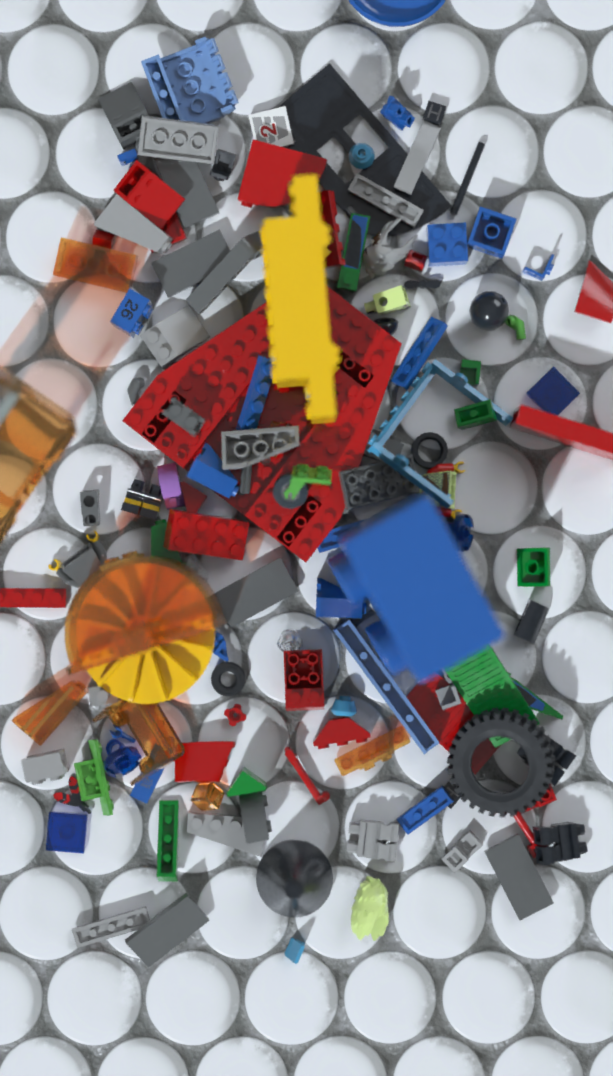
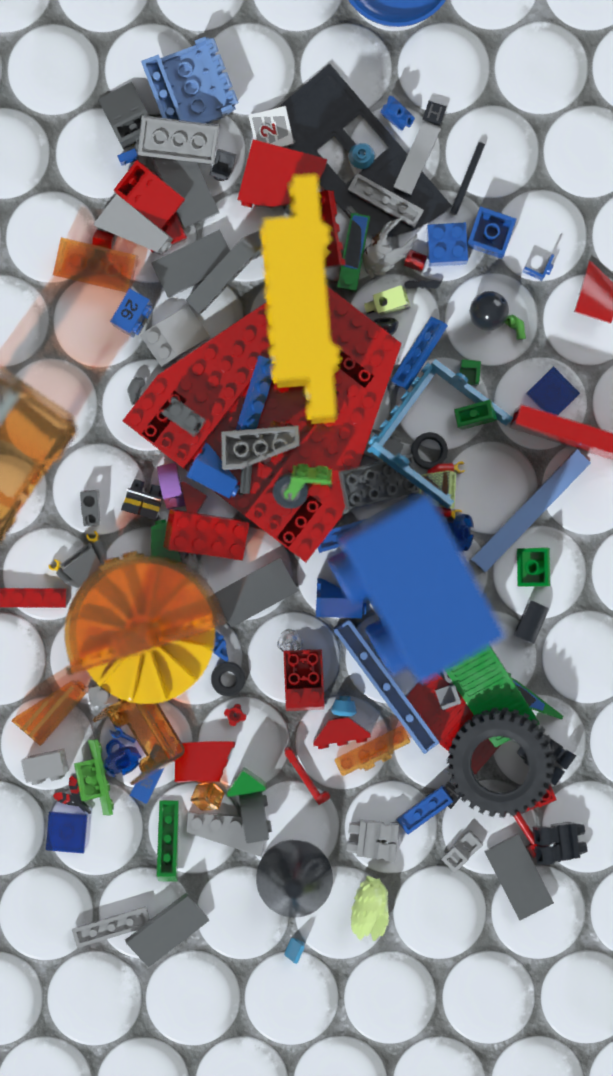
(530, 510): none -> medium blue tile

